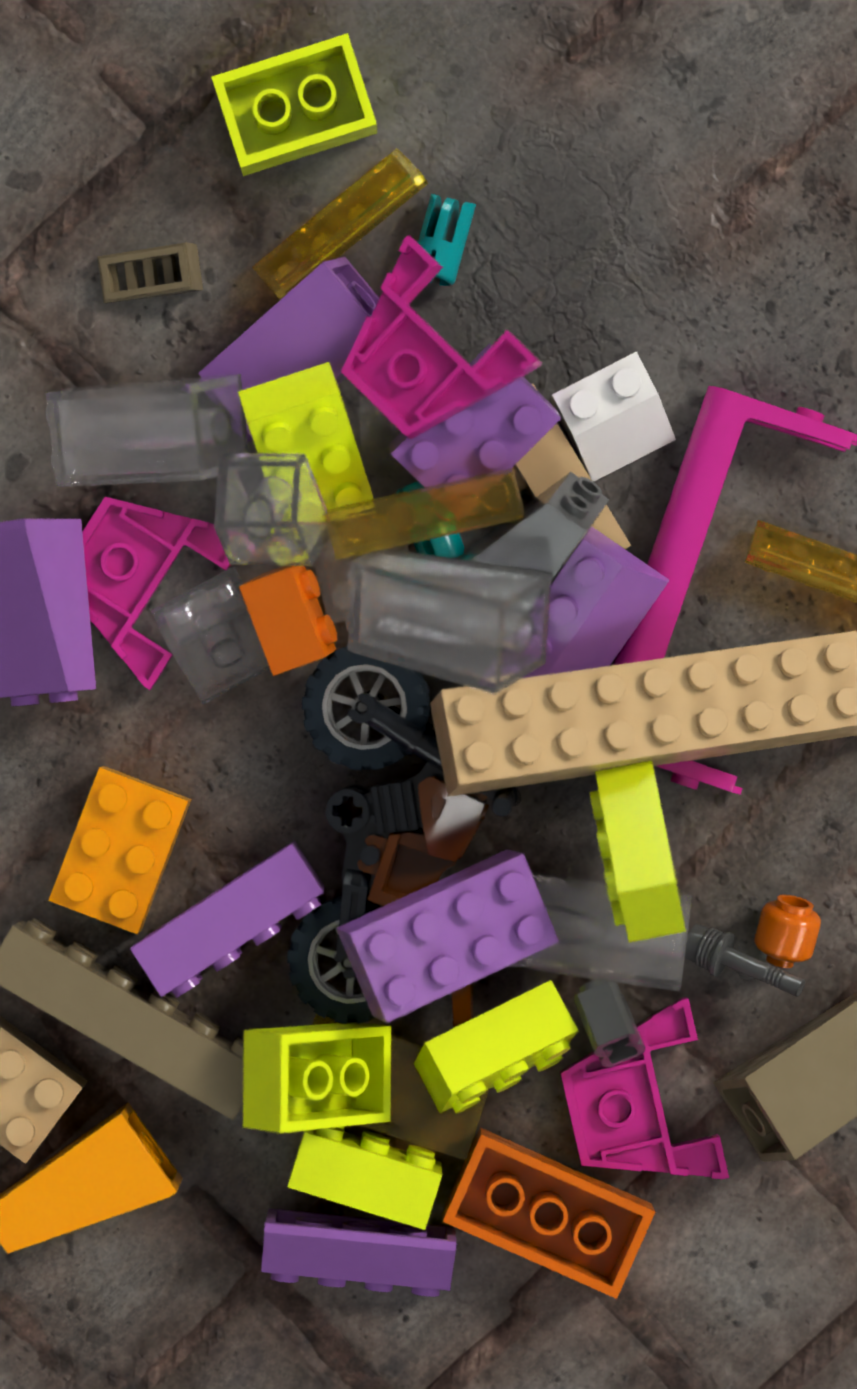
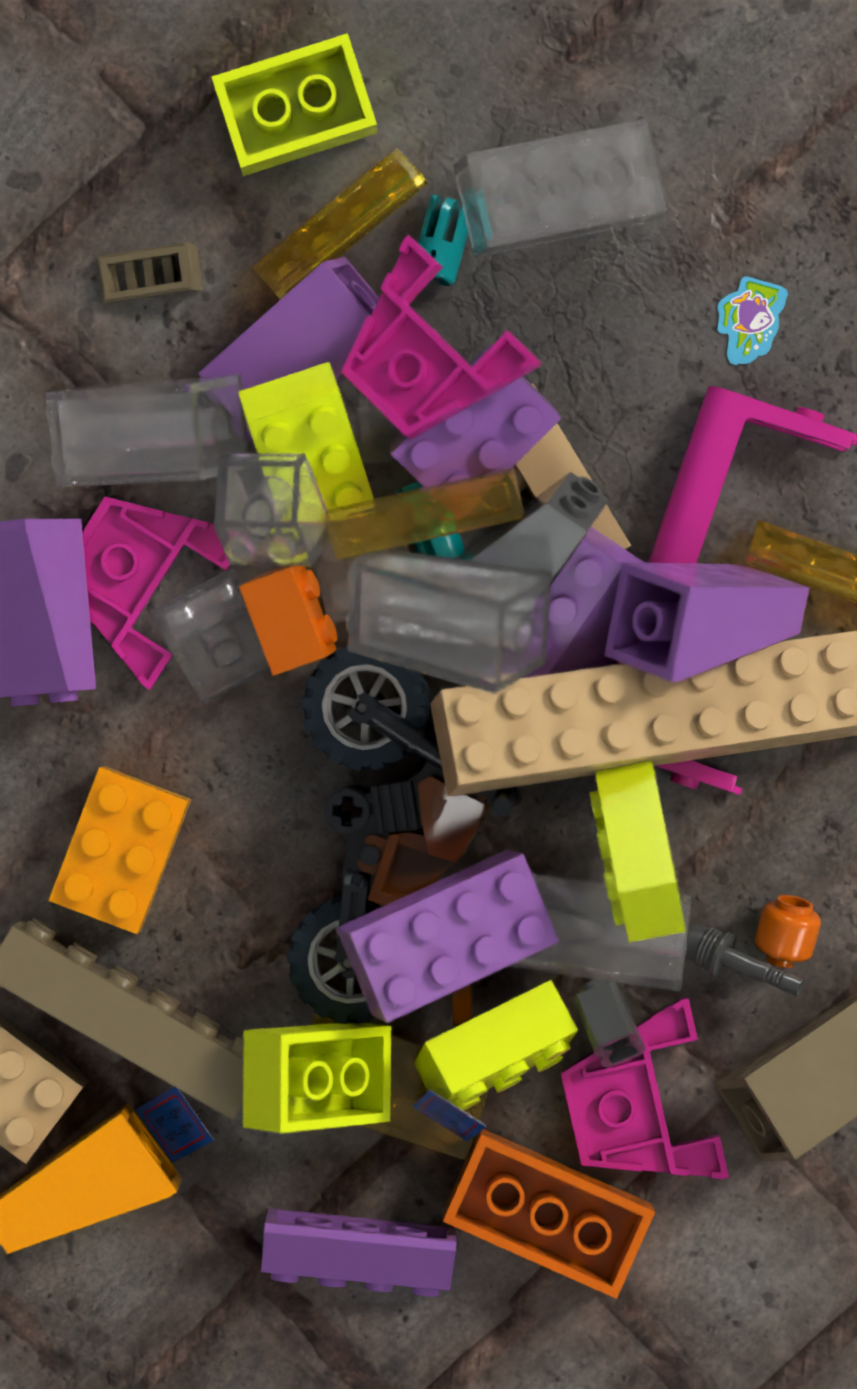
(174, 1124): none -> blue sticker
(229, 918): medium lavender brick -> none
(367, 1174): neon yellow brick -> none
(448, 1116): none -> blue sticker
(559, 187): none -> clear brick
(613, 417): white slope -> none
(699, 615): none -> medium lavender slope
(751, 318): none -> sticker

